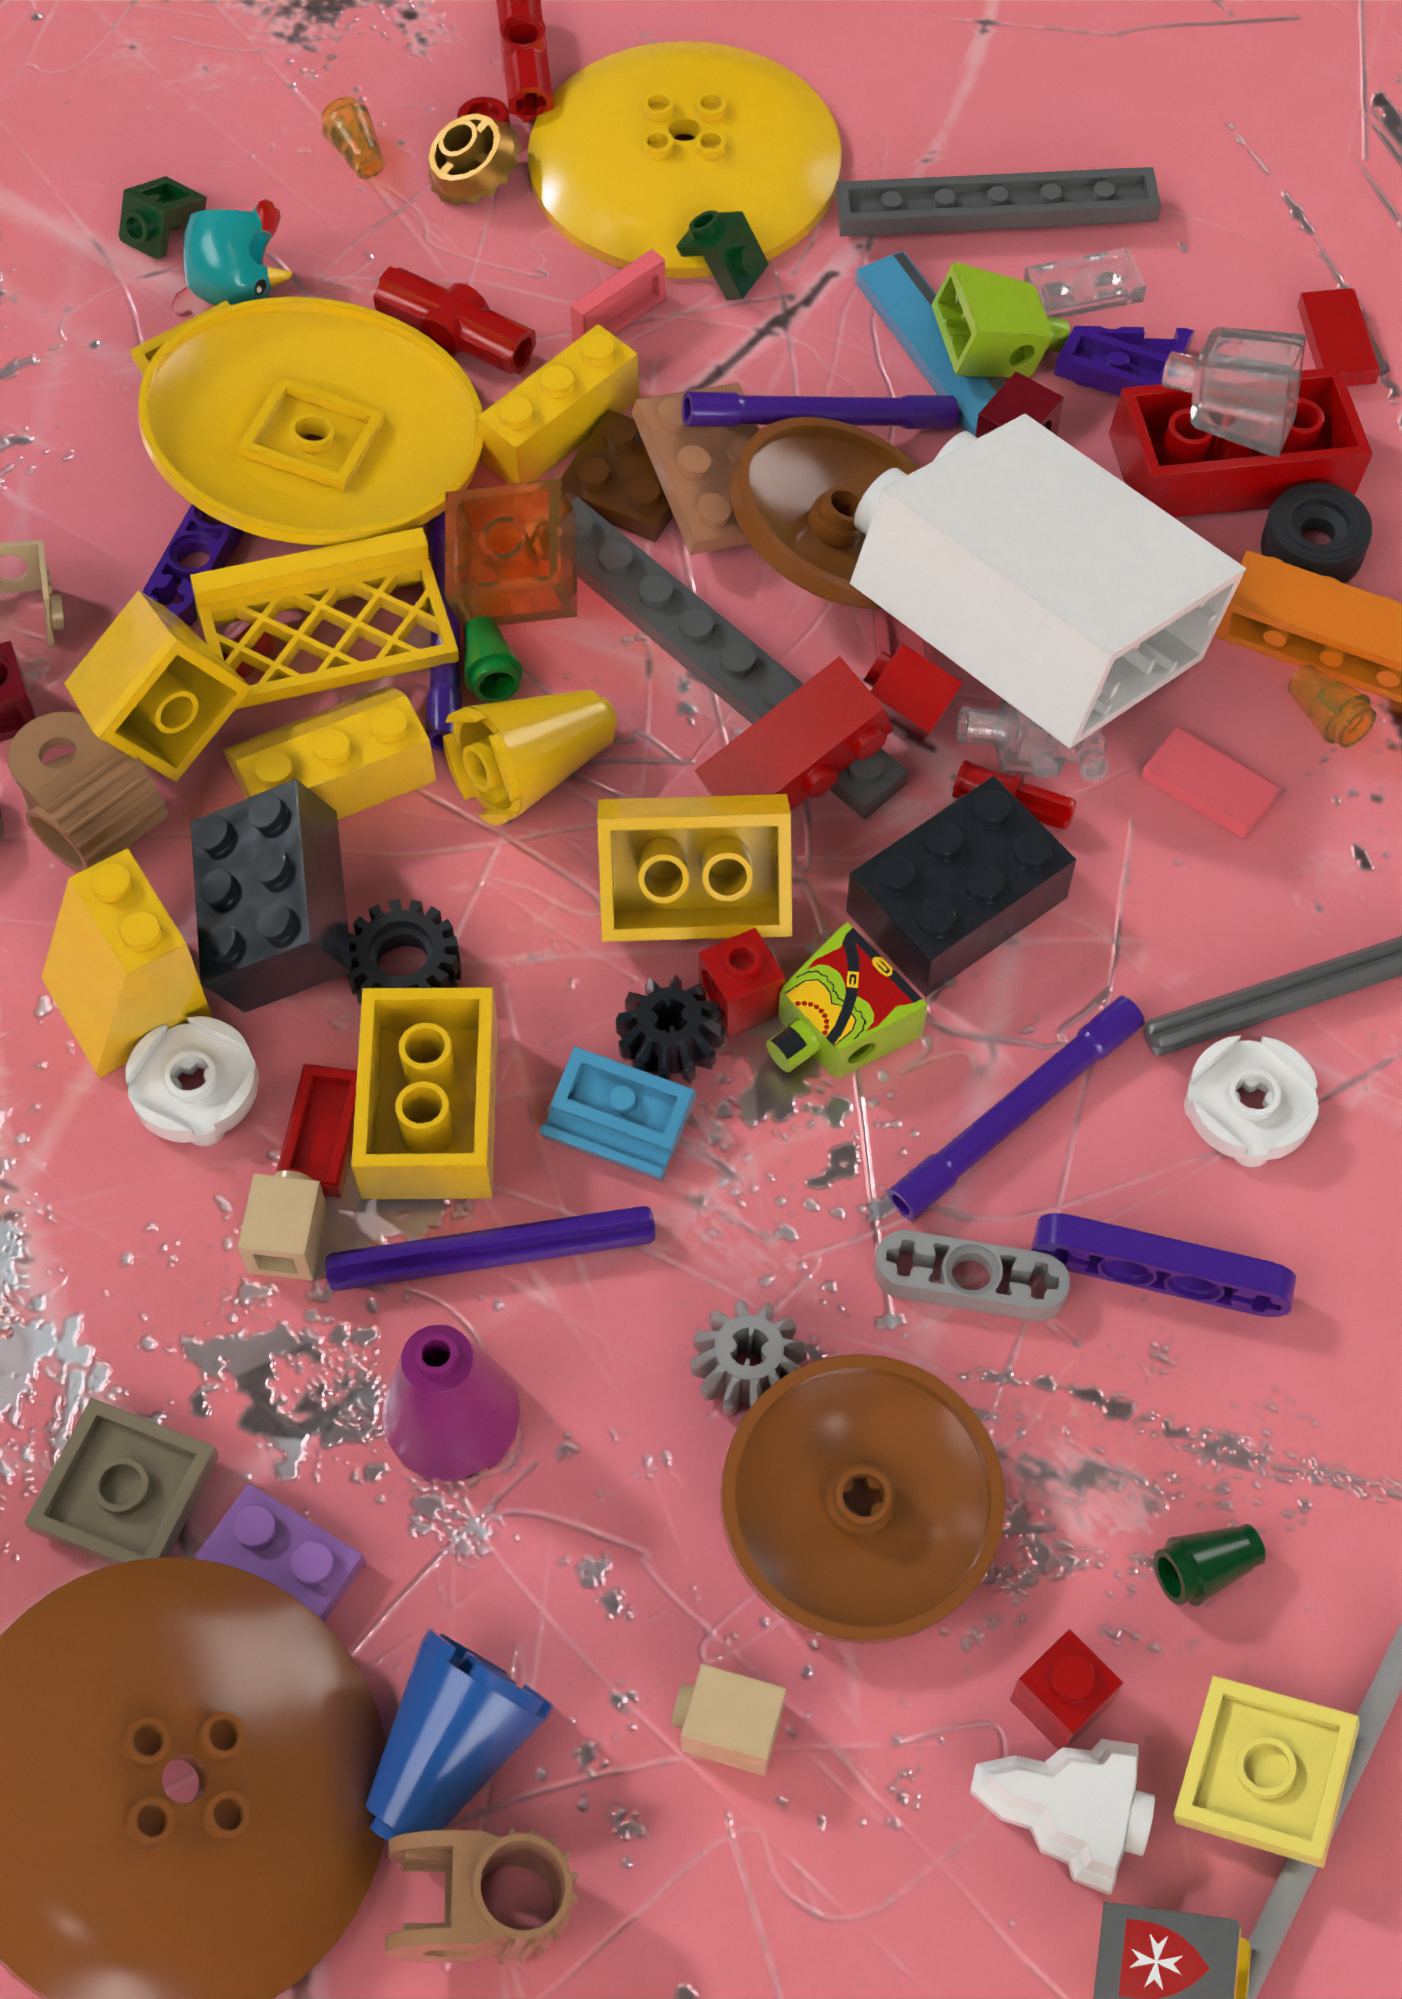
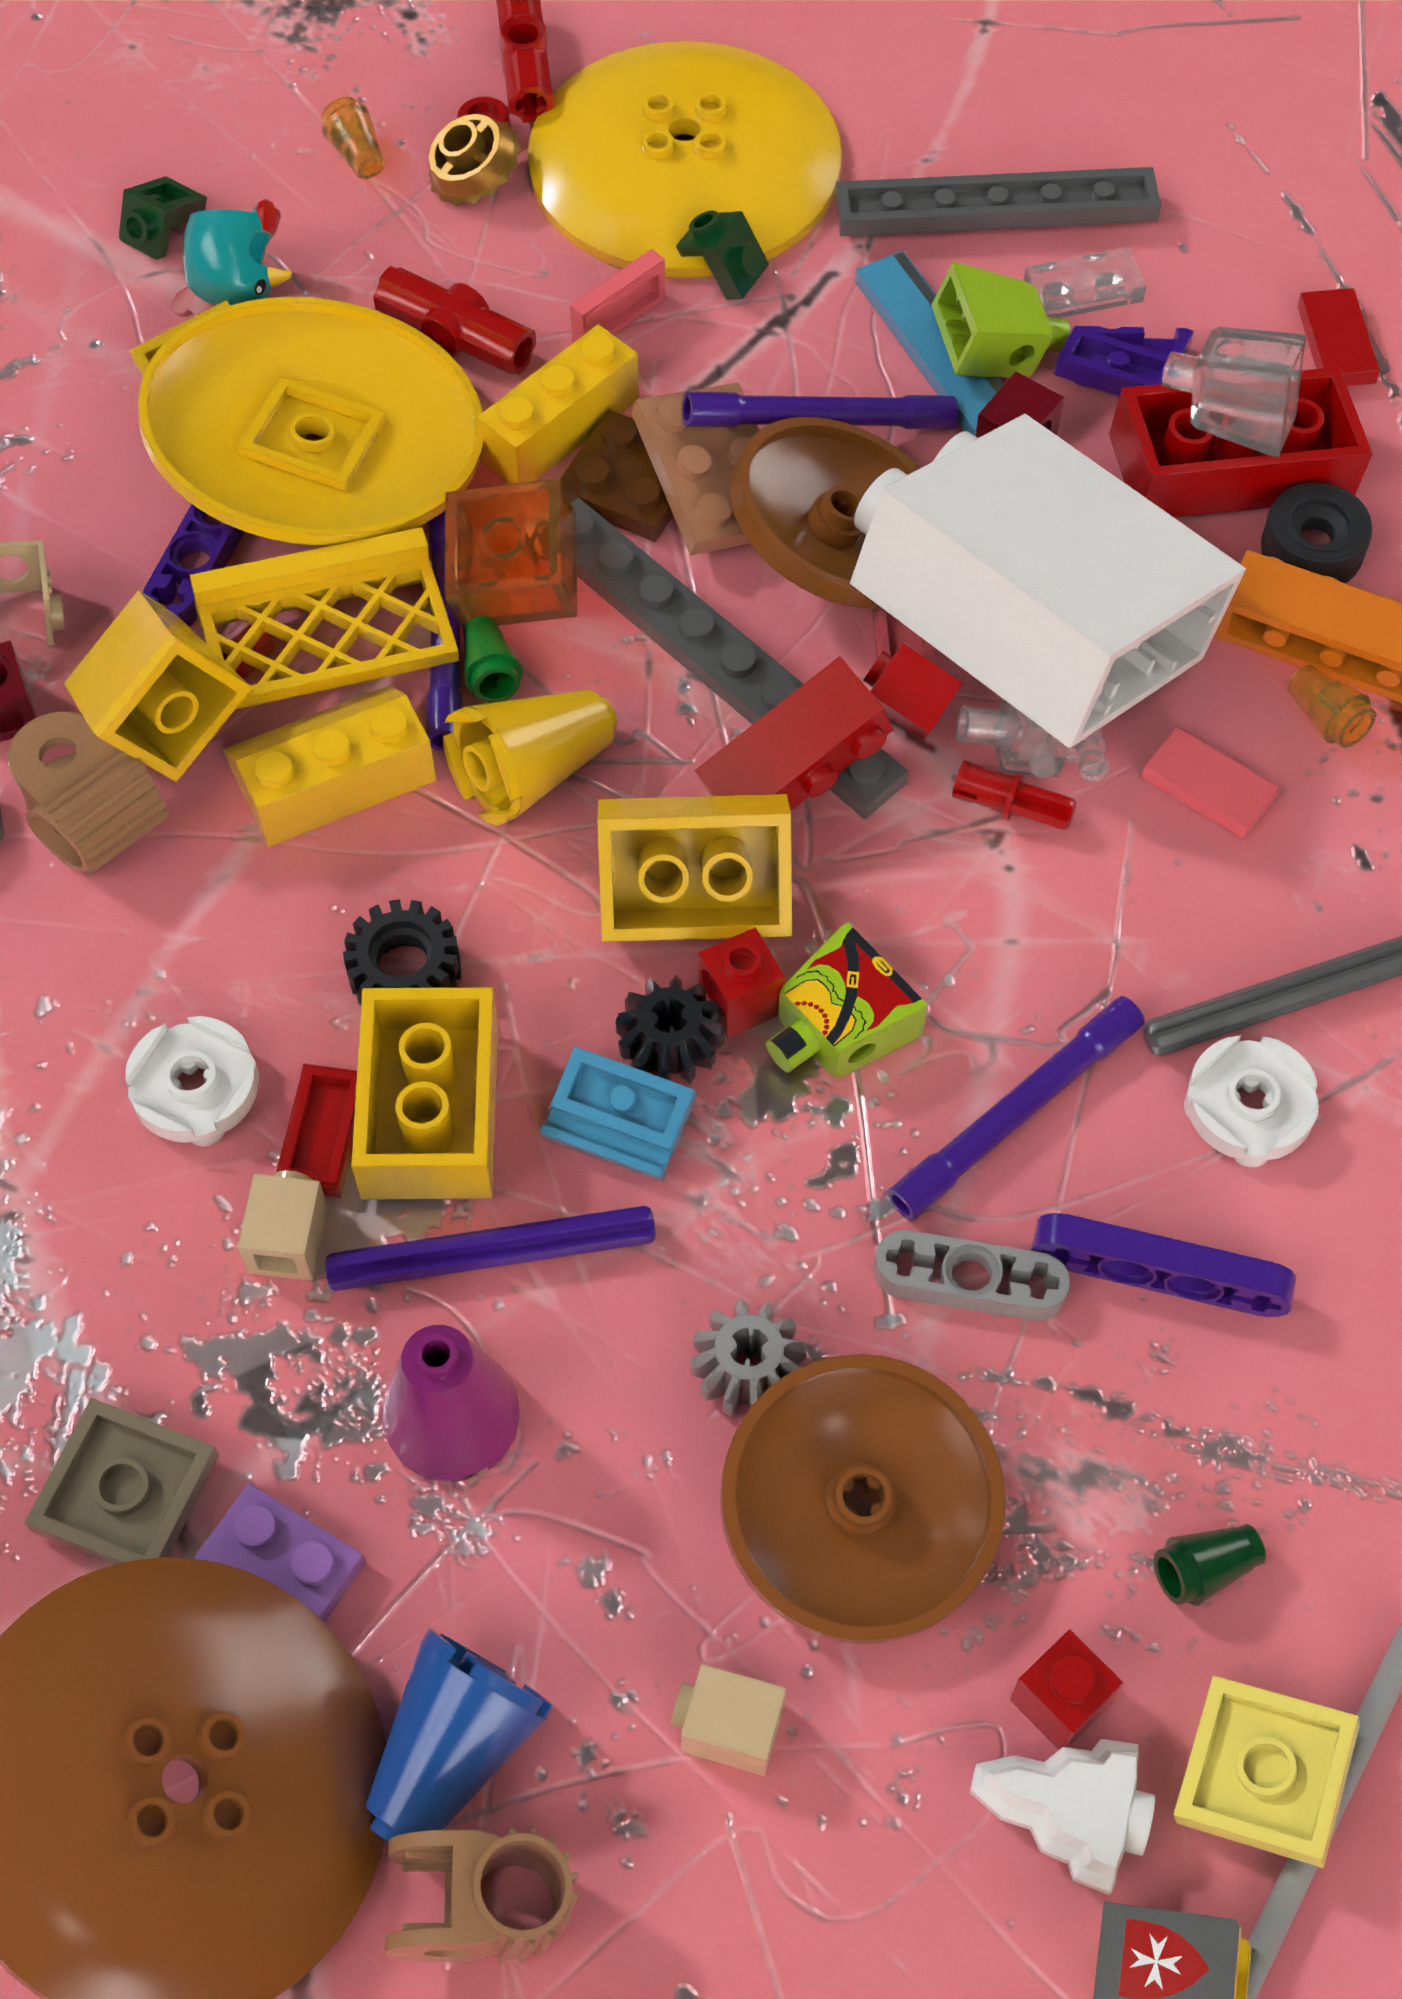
(118, 963): yellow slope -> none
(269, 896): black brick -> none
(959, 885): black brick -> none

